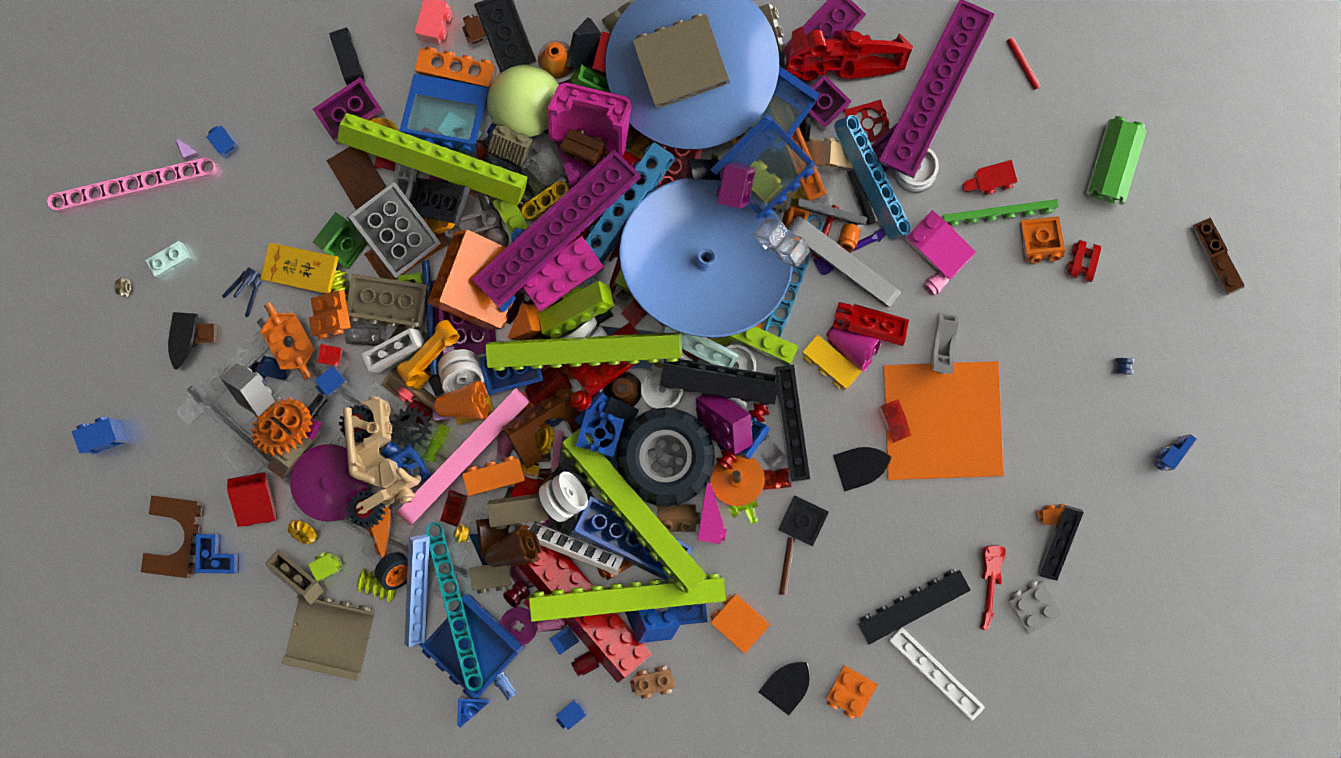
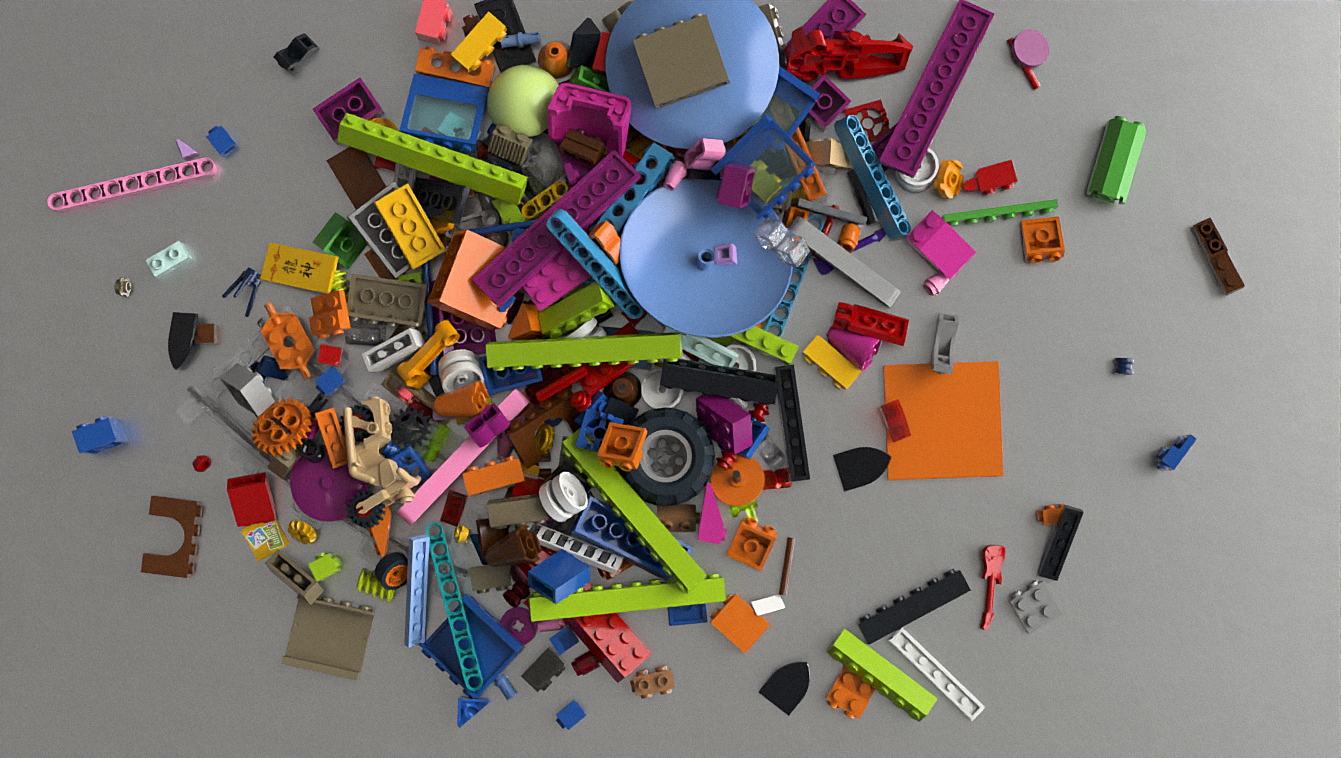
(201, 463): none -> red piece
(208, 557): blue brick -> none
(265, 538): none -> sticker
(296, 53): none -> black brick
(308, 451): none -> black wheel
(332, 437): none -> orange plate
(346, 55): black beam -> none
(410, 226): none -> yellow tile
(479, 42): none -> yellow brick
(486, 425): none -> magenta brick
(502, 228): none -> blue bar
(521, 39): none -> medium blue pin
(543, 669): none -> clear smoke brick
(557, 448): bright pink tile -> none
(559, 576): none -> blue brick
(561, 383): none -> red axle
(588, 259): none -> dark azure beam
(607, 240): none -> orange brick
(622, 446): none -> orange plate
(652, 625): blue brick -> none
(675, 174): none -> bright pink cone
(704, 154): none -> bright pink brick
(721, 259): none -> lavender slope
(752, 543): none -> orange plate
(768, 605): none -> white sticker
(803, 520): black plate -> none
(882, 675): none -> lime brick
(949, 178): none -> light orange plate
(1030, 48): none -> tile
(1079, 250): red brick -> none

